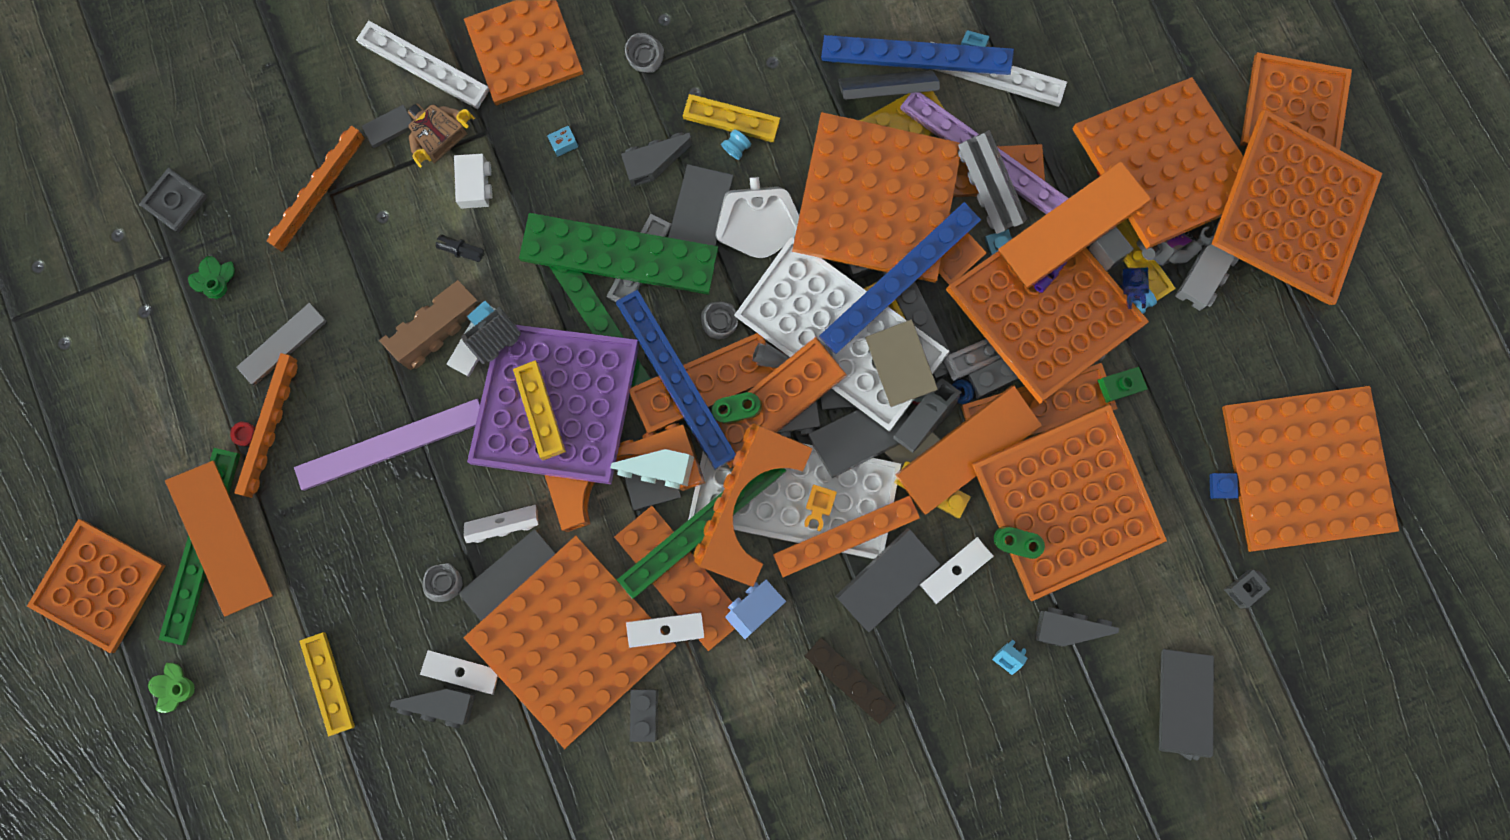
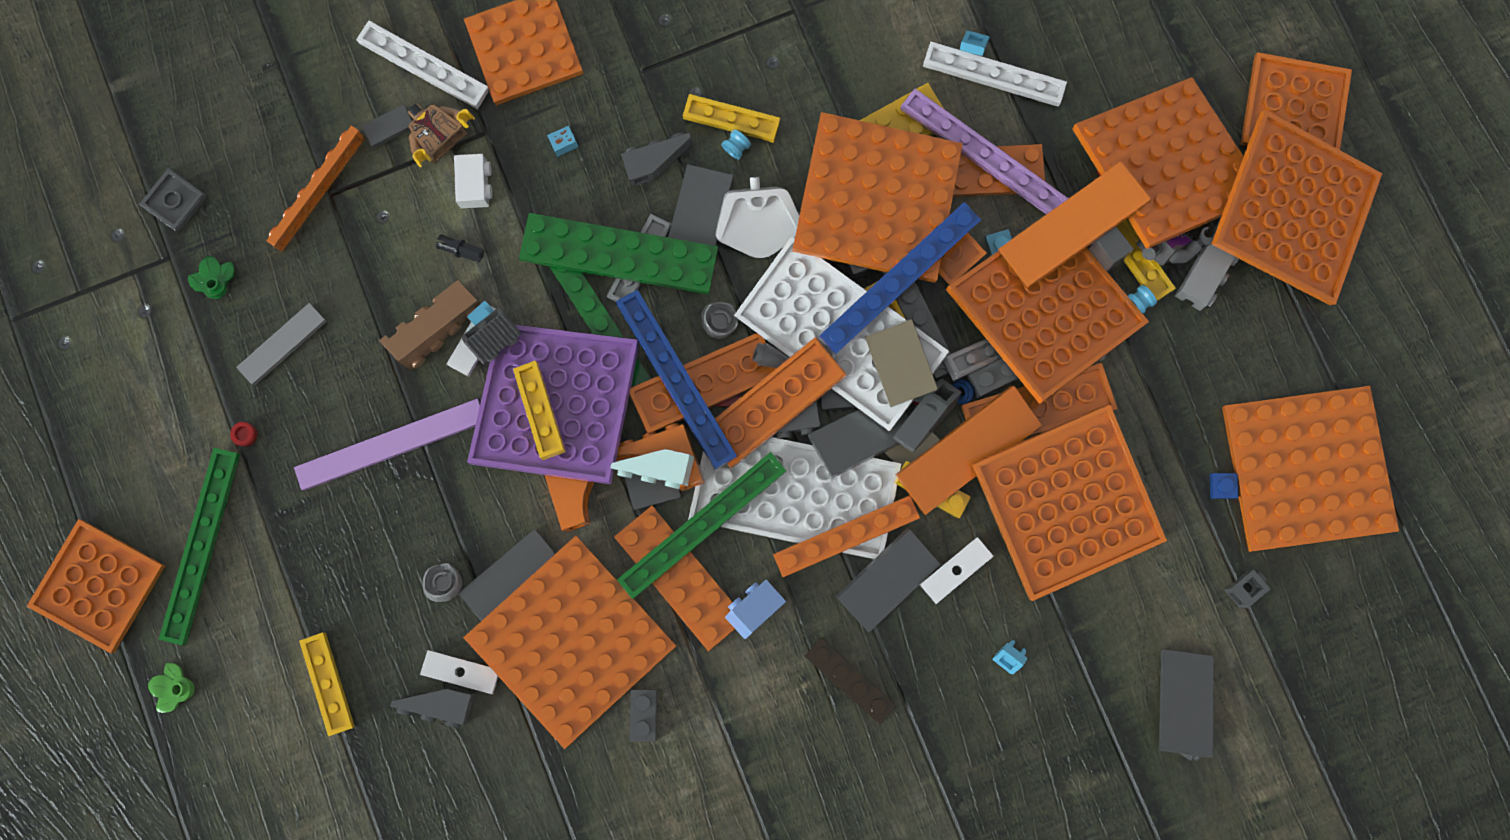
(219, 538): orange tile -> none
(264, 432): orange plate -> none
(501, 524): white tile -> none
(644, 52): light grey hair -> none
(681, 628): white tile -> none
(736, 409): green plate -> none
(760, 453): orange arch -> none
(819, 503): light orange plate -> none
(889, 84): dark grey tile -> none
(917, 55): blue plate -> none
(992, 182): light grey brick -> none
(1020, 542): green plate -> none
(1046, 281): dark purple pin -> none
(1064, 630): dark grey slope -> none
(1122, 384): green plate -> none
(1136, 285): clear blue plate -> none

